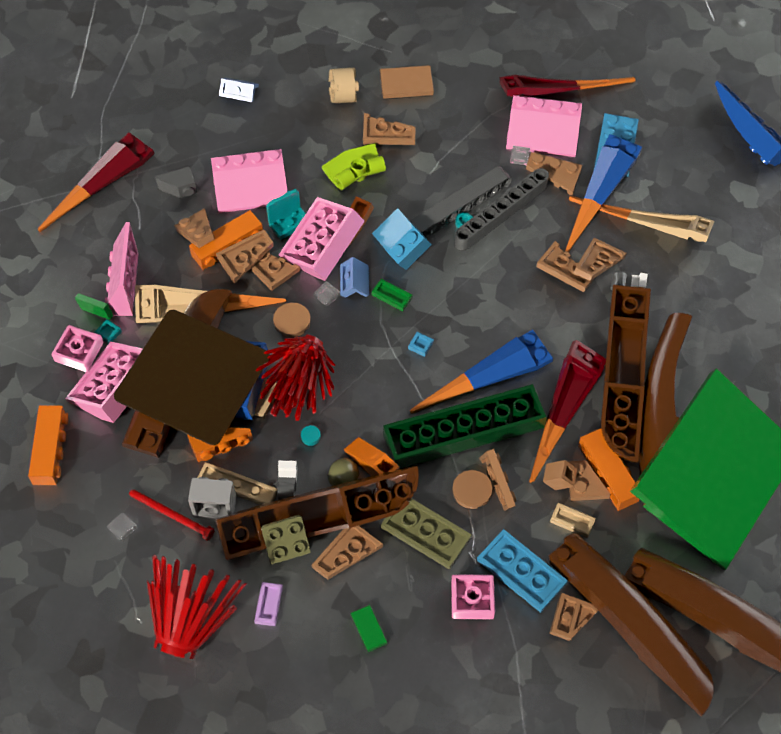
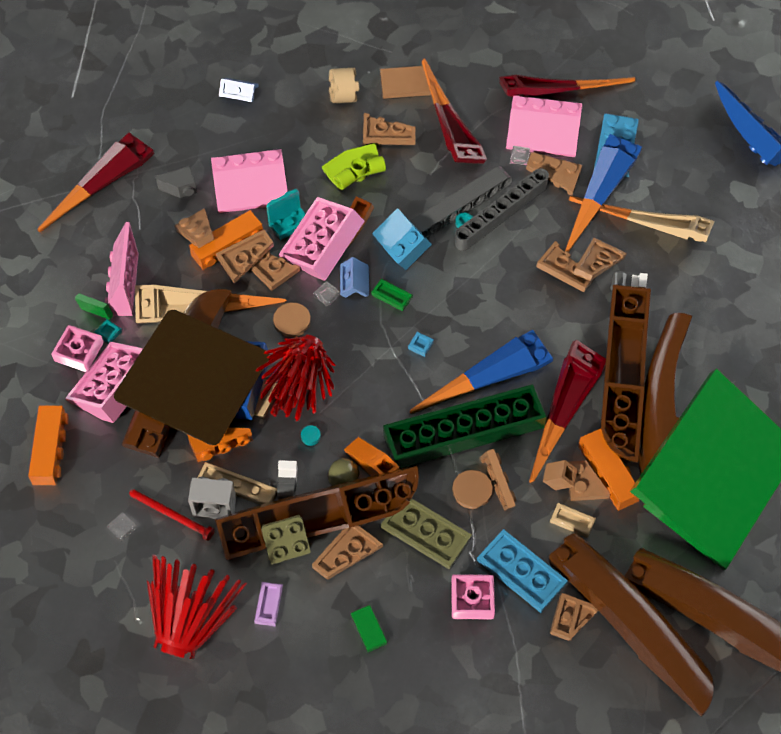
(457, 136): none -> dark red plate

